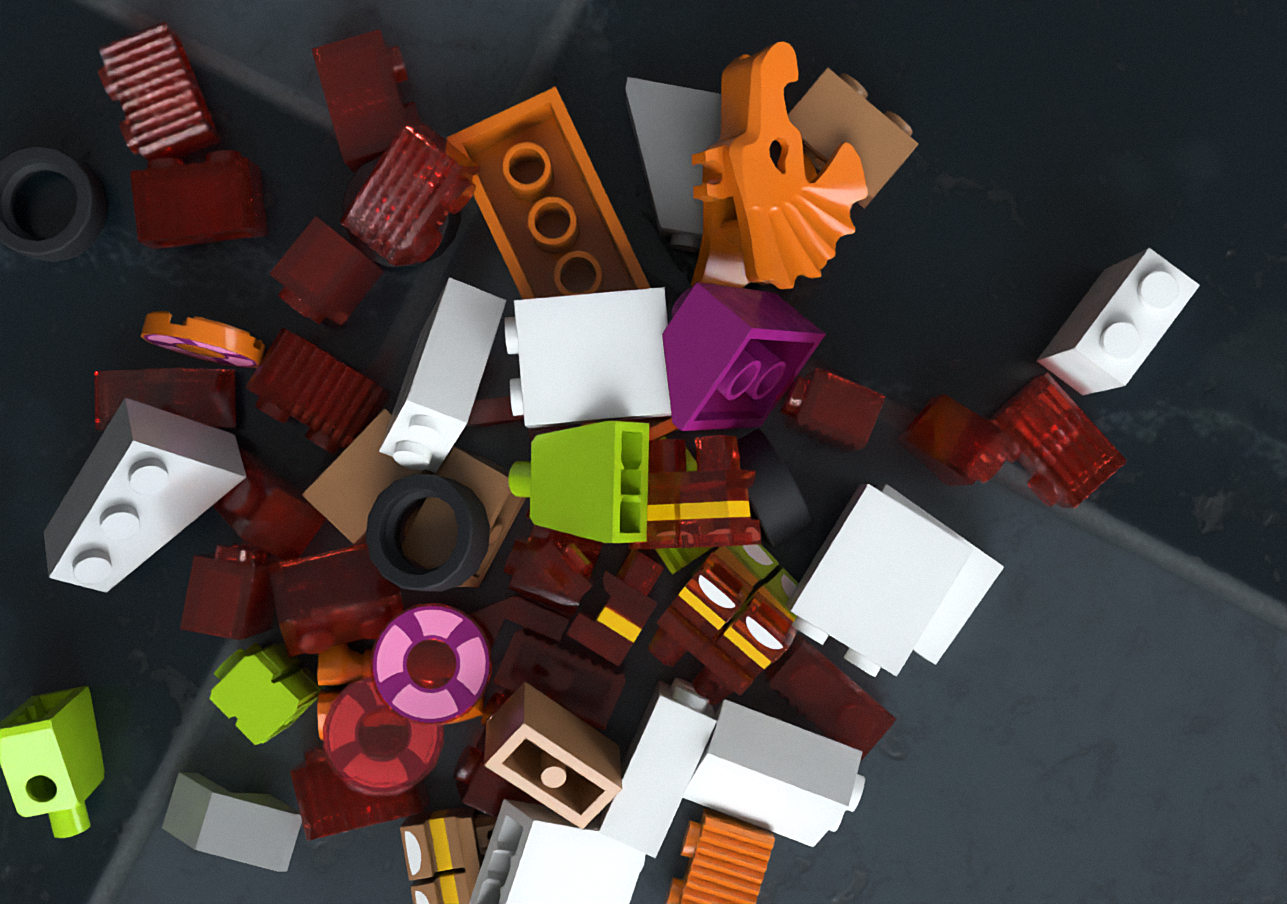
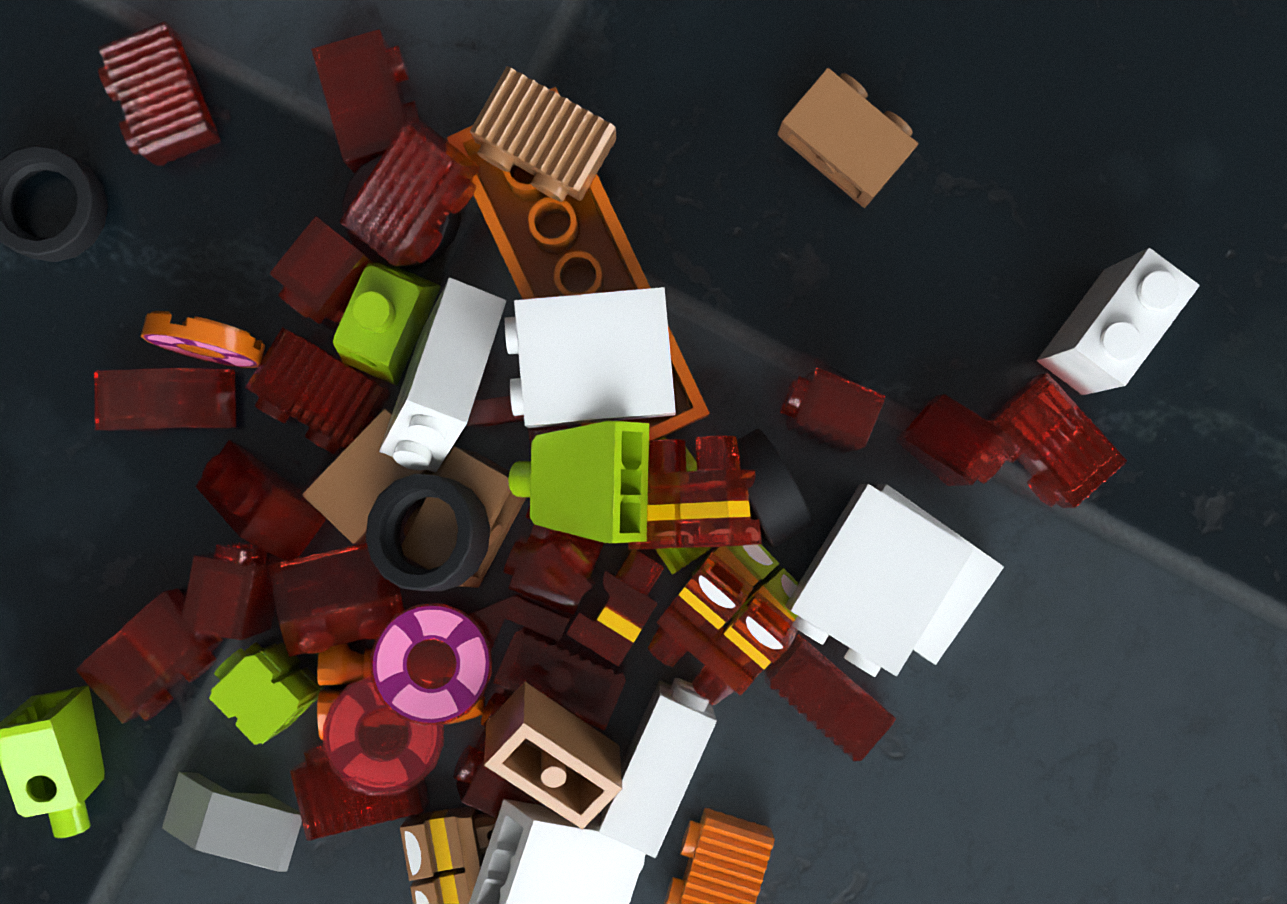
(137, 493): light grey wedge -> none
(148, 659): none -> clear red brick
(198, 201): clear red brick -> none
(384, 320): none -> lime torso
(542, 135): none -> medium nougat brick
(668, 129): light grey slope -> none
(732, 355): magenta slope -> none
(760, 218): orange animal -> none
(776, 775): white brick -> none

